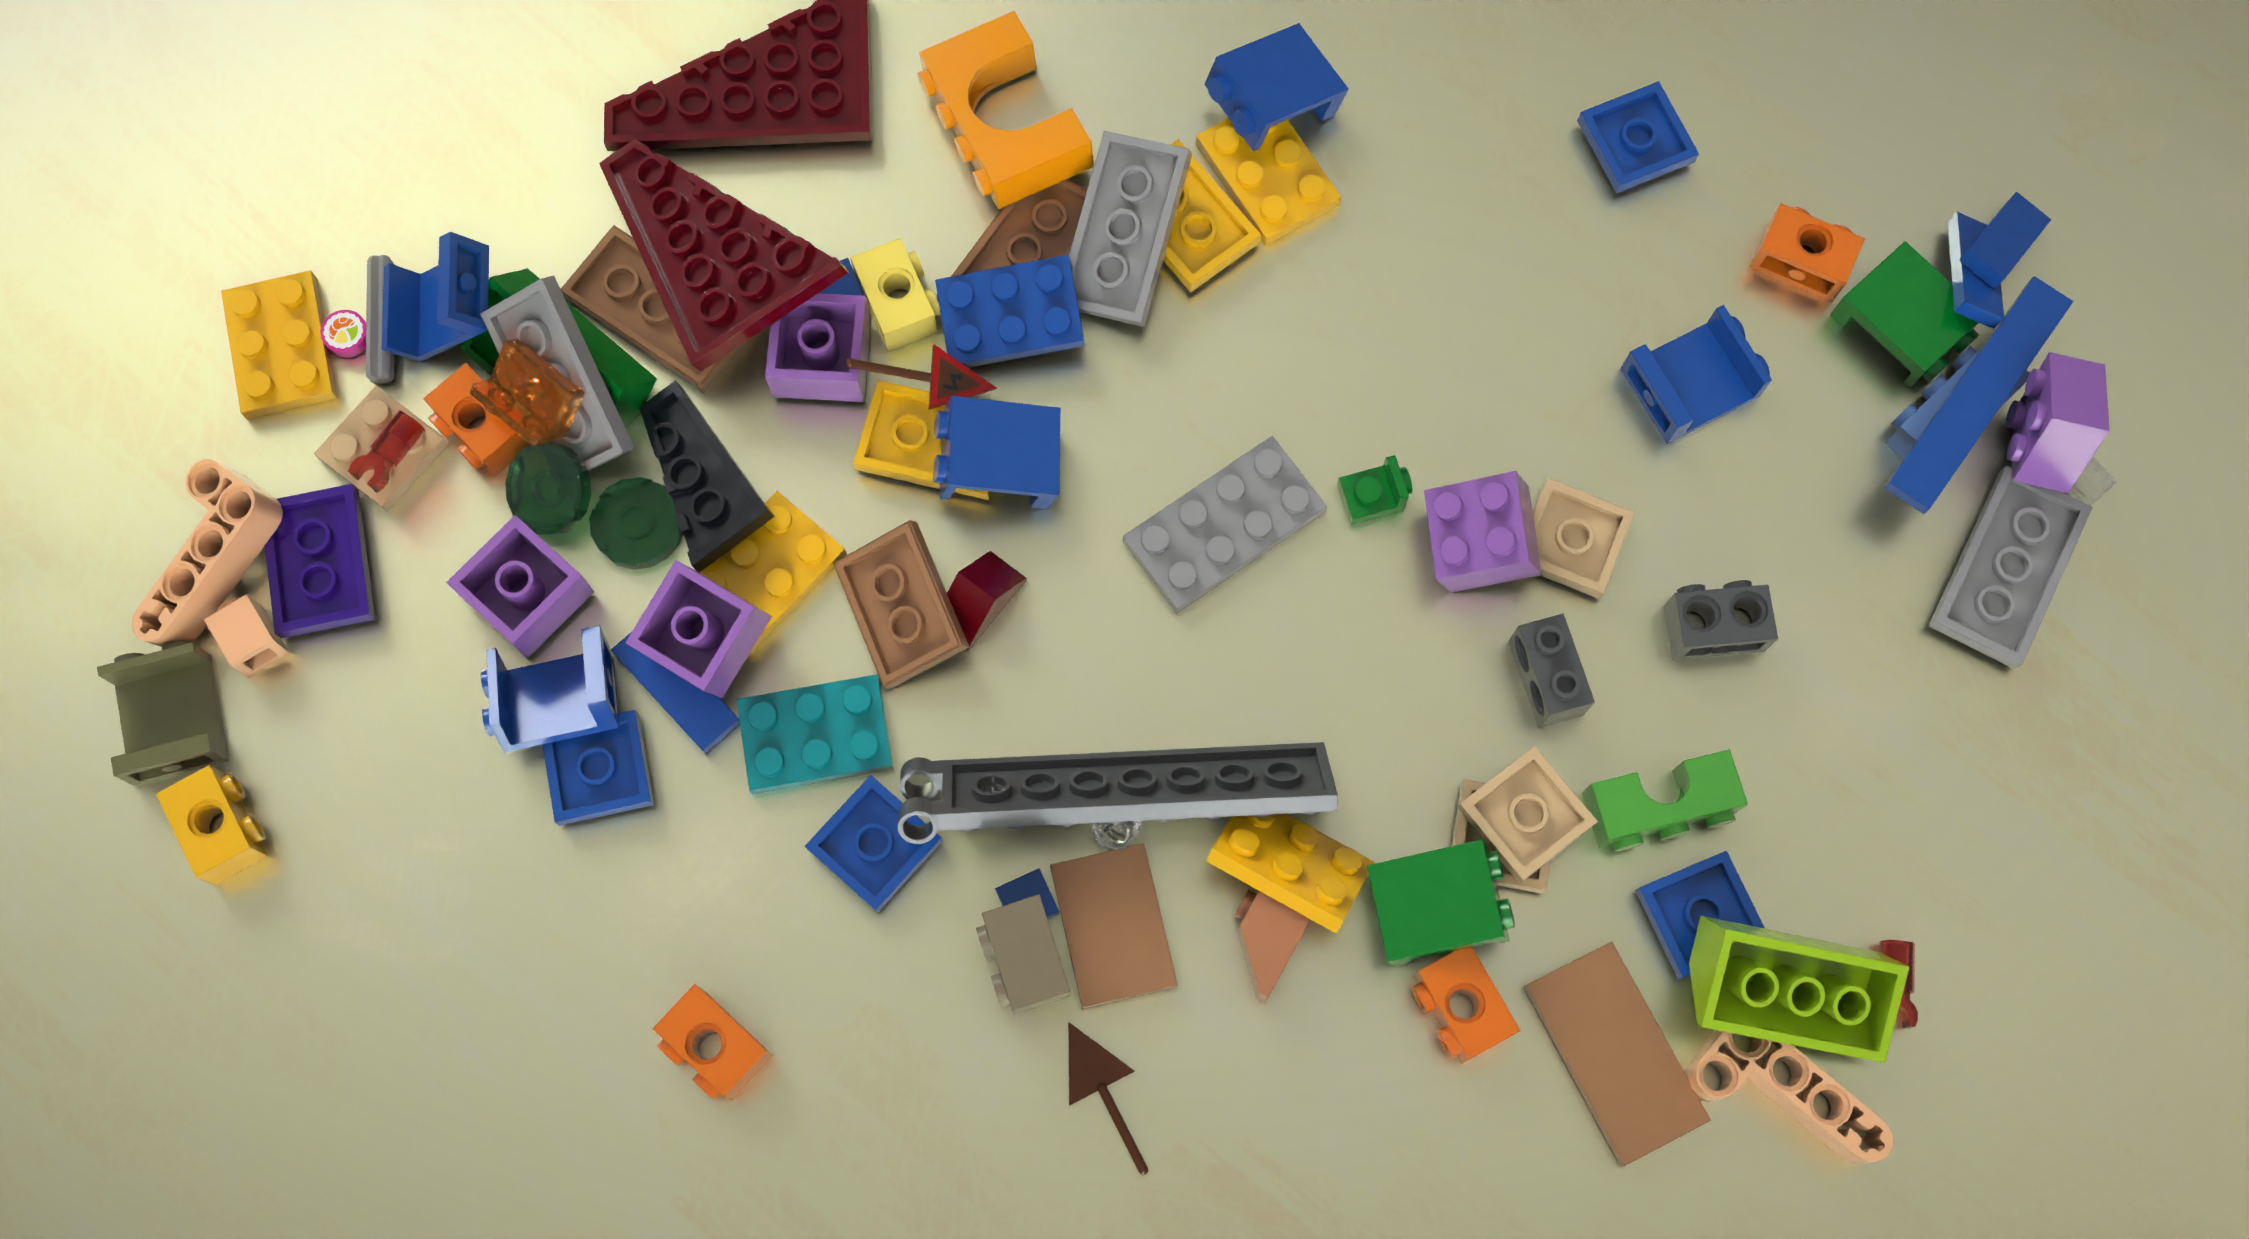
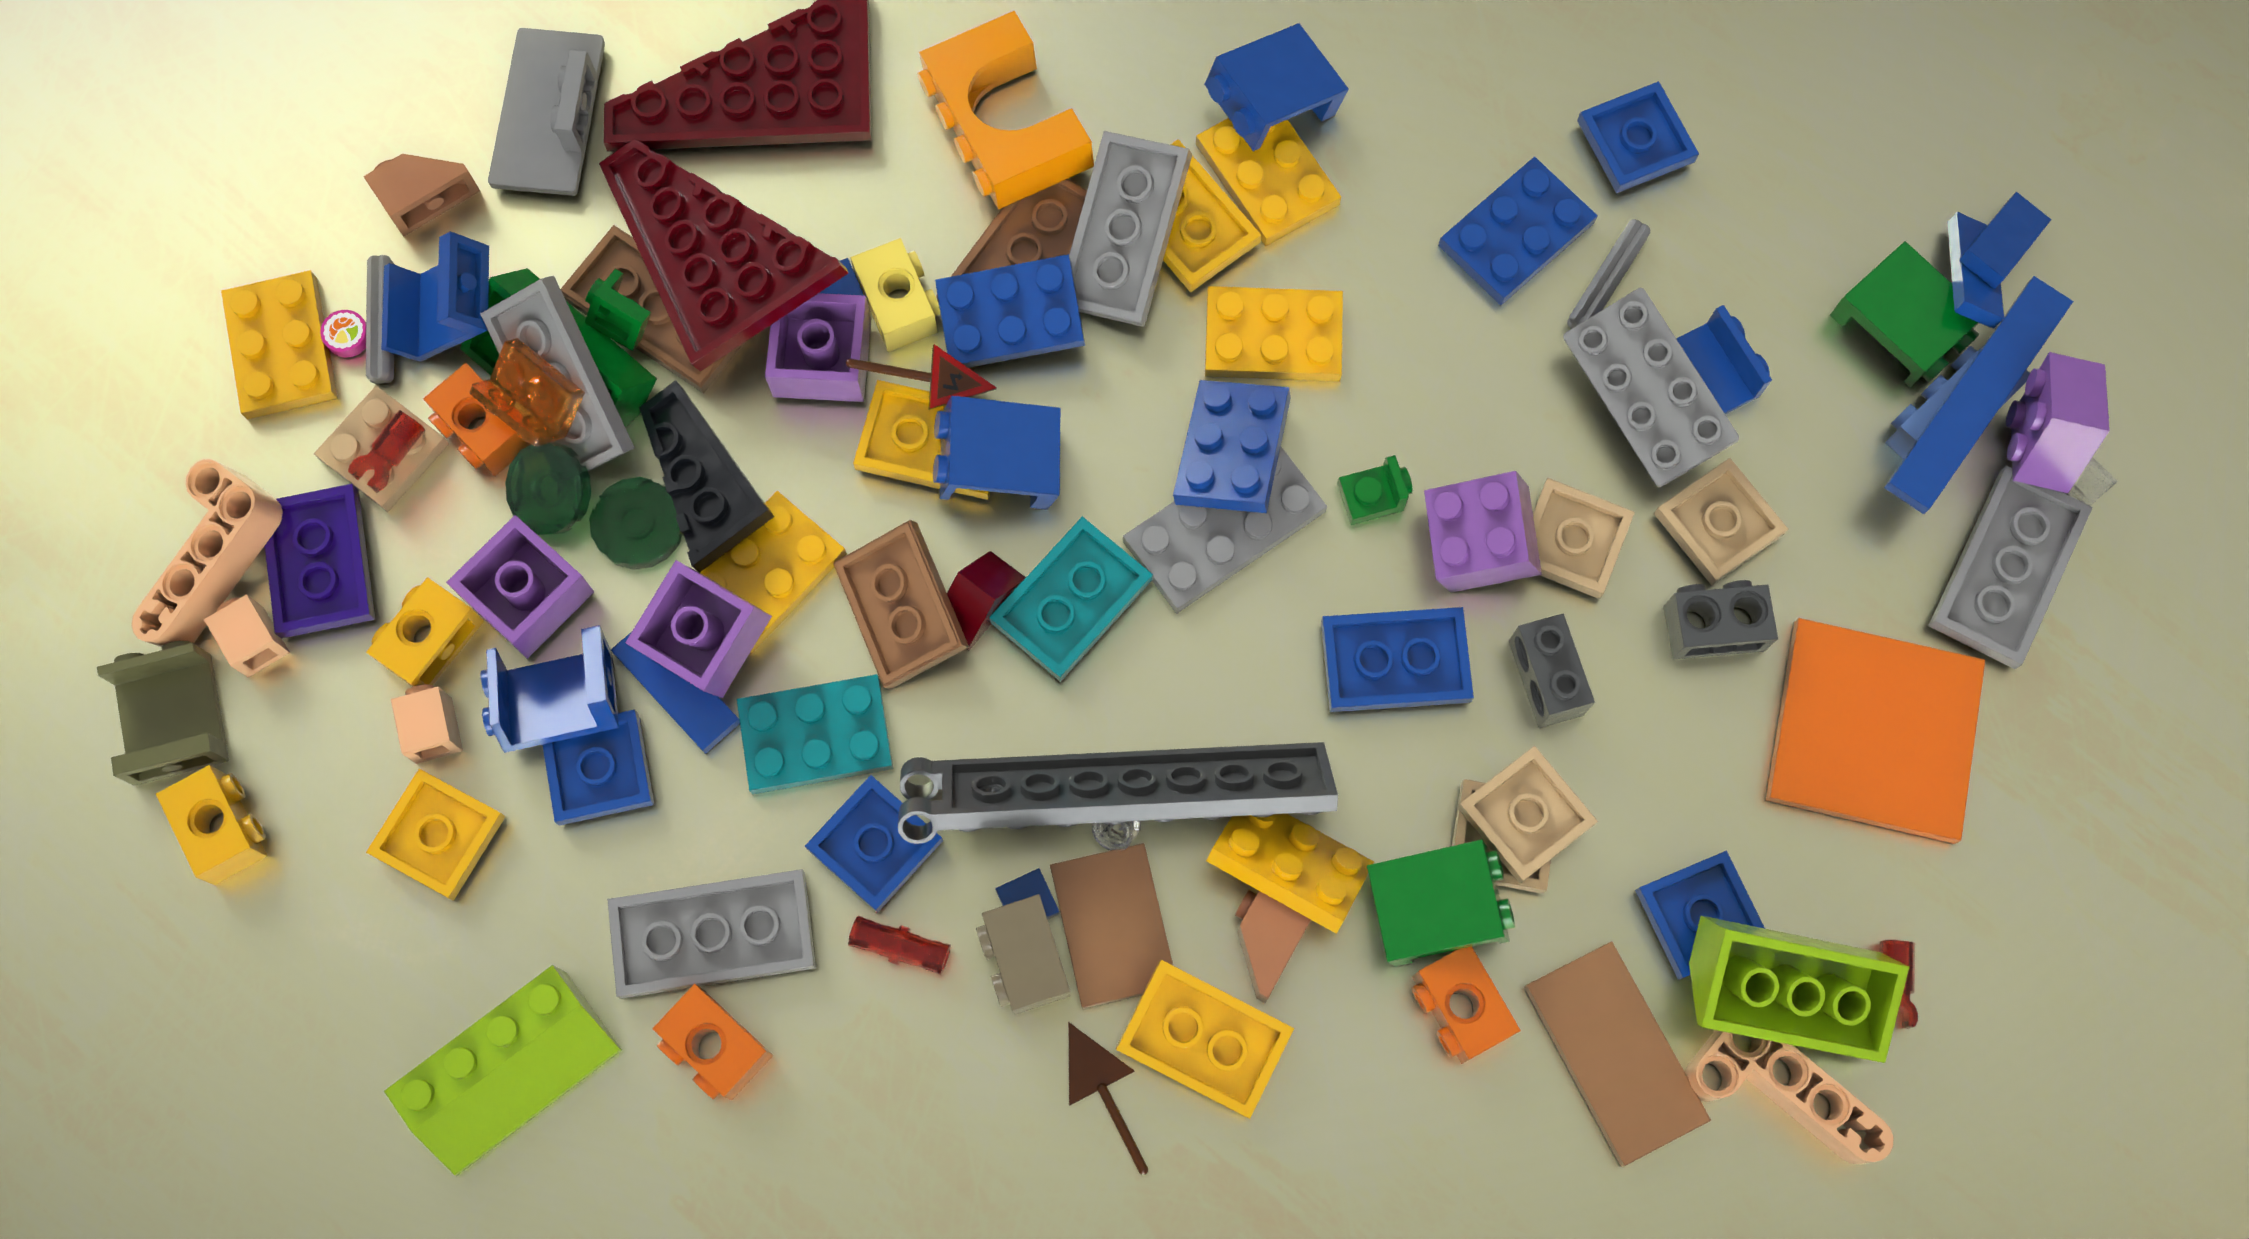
(419, 188): none -> nougat slope
(424, 661): none -> yellow brick
(426, 723): none -> light nougat brick
(436, 834): none -> yellow plate
(503, 1070): none -> lime slope
(546, 111): none -> light grey bracket
(614, 313): none -> green bracket
(711, 934): none -> light grey plate
(899, 945): none -> clear red pin
(1071, 598): none -> teal plate
(1204, 1038): none -> yellow plate
(1232, 446): none -> blue plate
(1274, 333): none -> yellow plate
(1396, 659): none -> blue plate
(1517, 230): none -> blue plate
(1610, 272): none -> light grey axle
(1650, 387): none -> light grey bracket
(1706, 792): bright green arch -> none
(1720, 521): none -> tan plate
(1785, 259): orange brick -> none
(1876, 730): none -> orange tile

